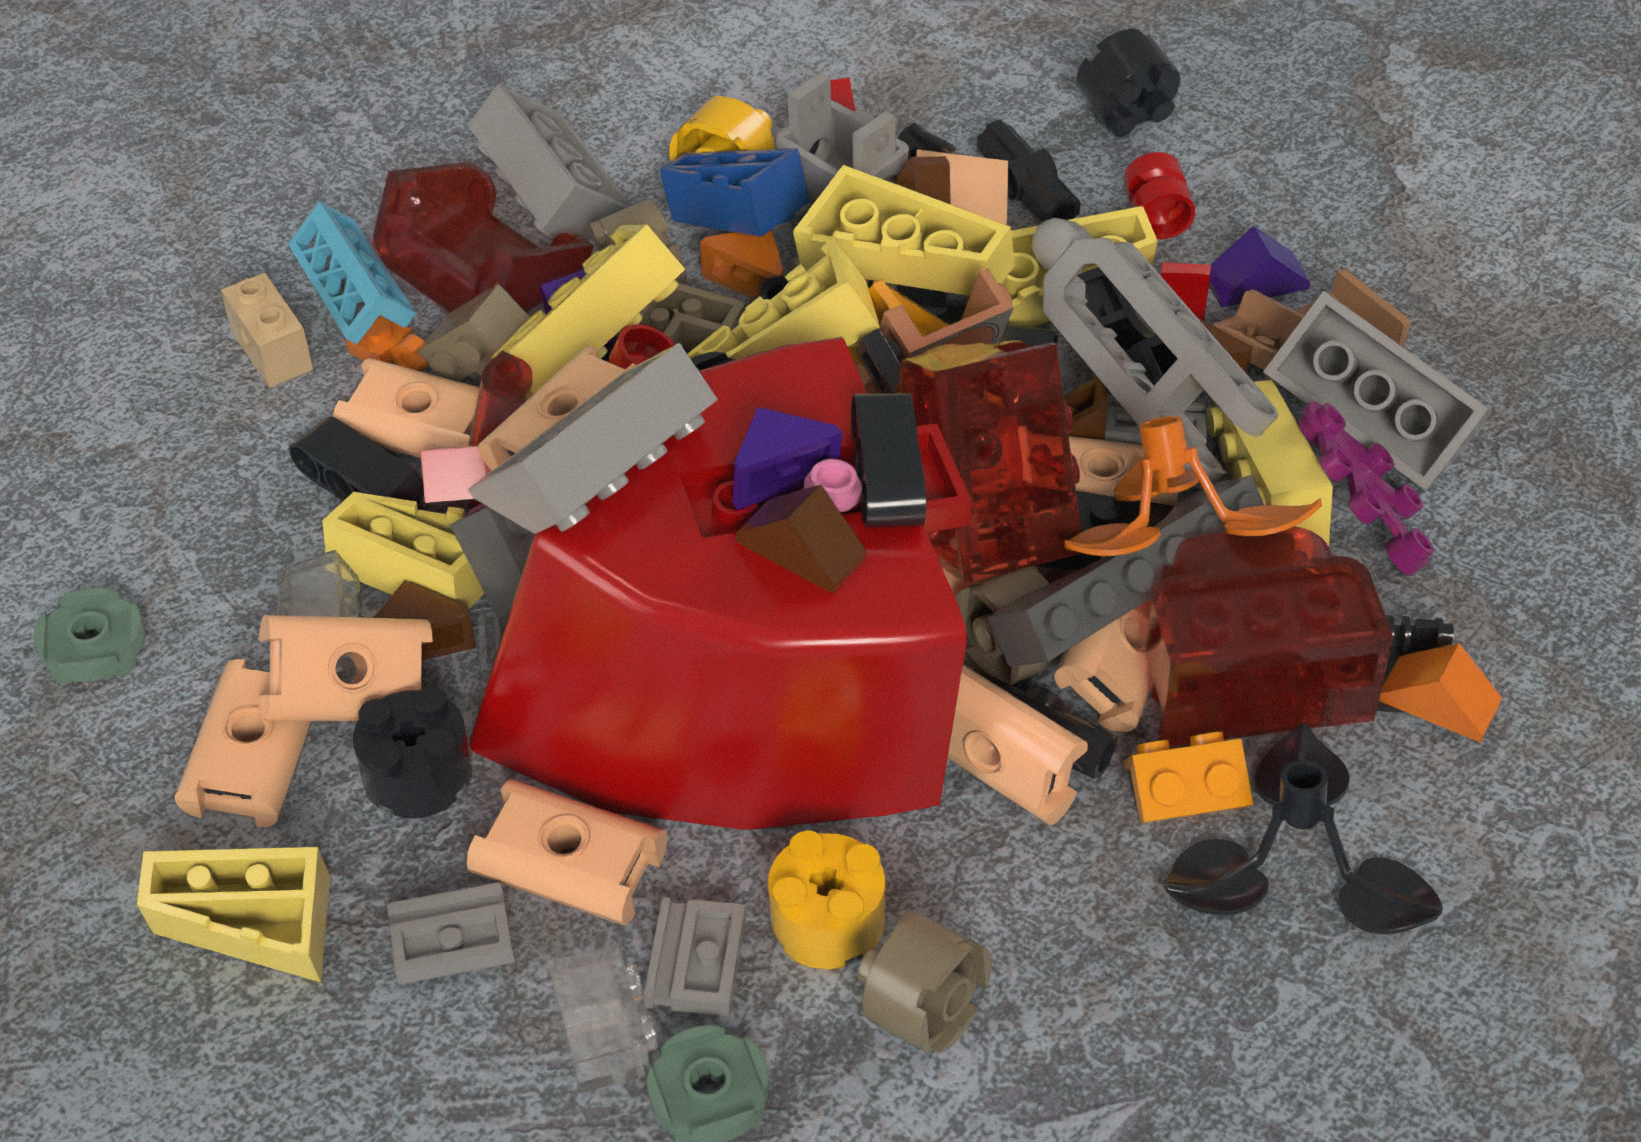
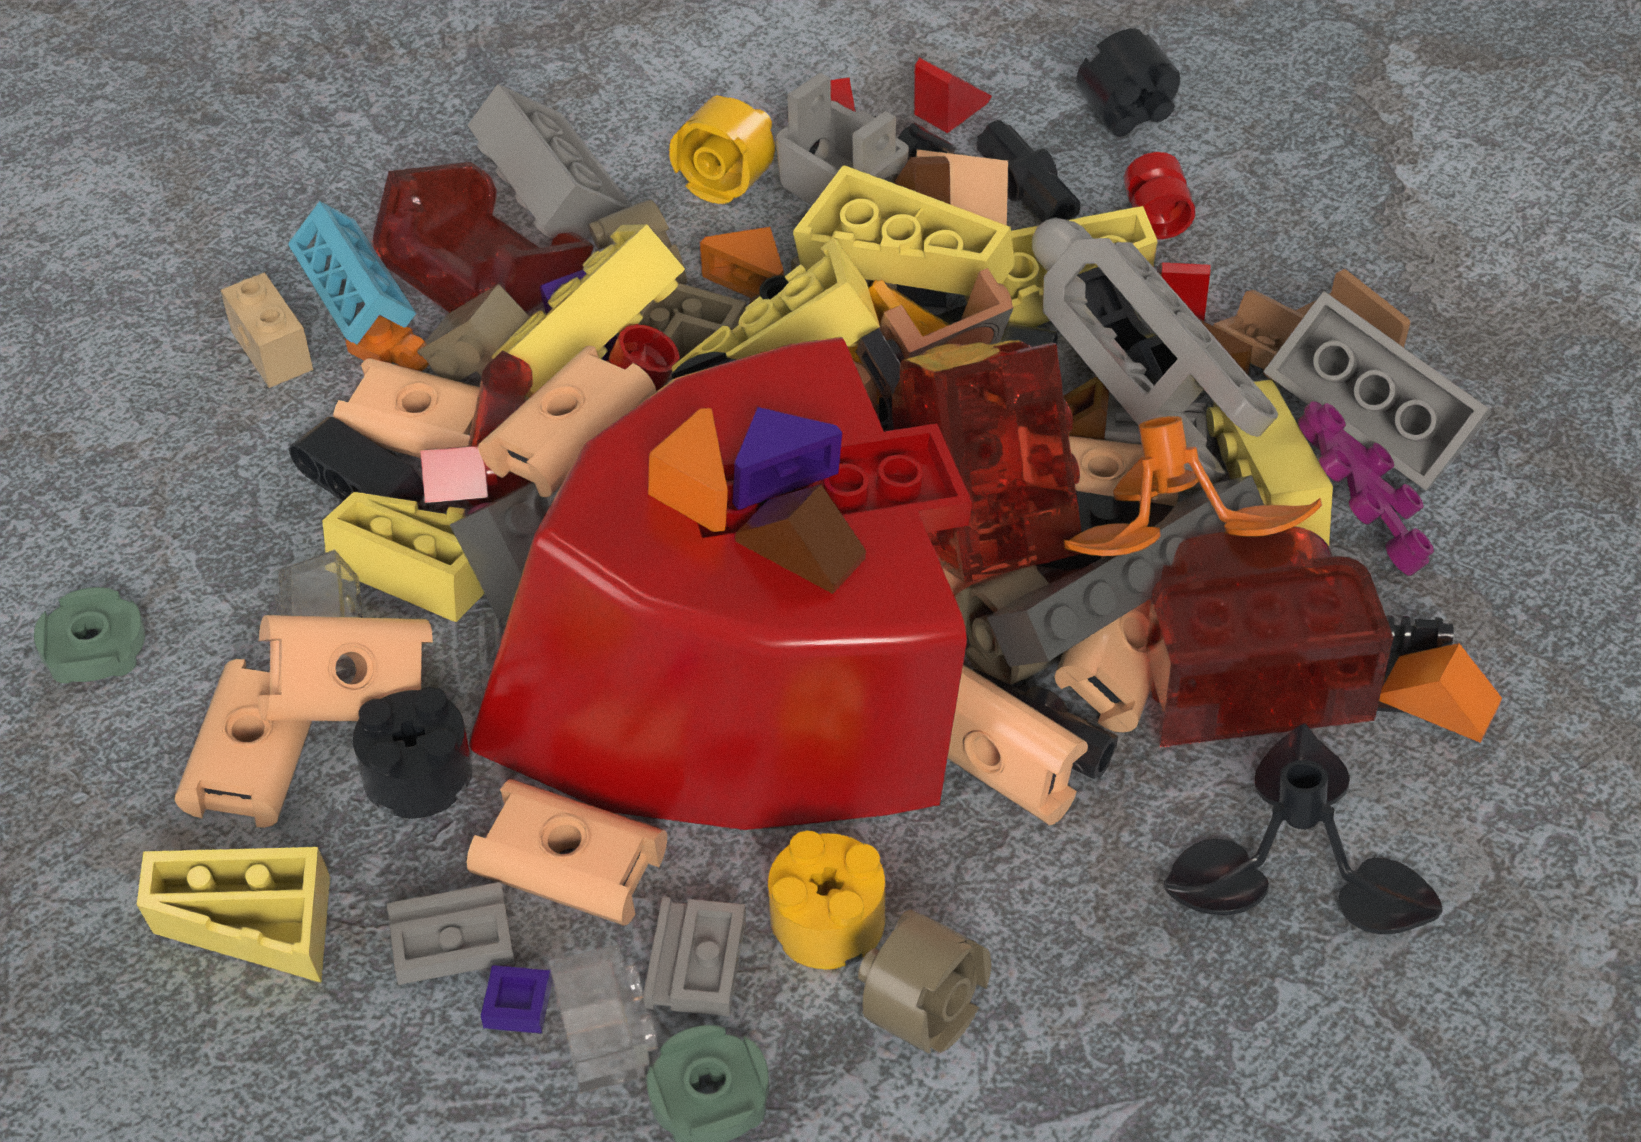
(448, 618): reddish brown slope -> none
(516, 999): none -> dark purple plate
(598, 444): light grey slope -> none
(689, 472): none -> orange slope
(736, 189): blue wedge -> none
(839, 482): bright pink plate -> none
(888, 460): black beam -> none
(945, 98): none -> red slope
(1189, 779): light orange bracket -> none
(1257, 265): dark purple slope -> none

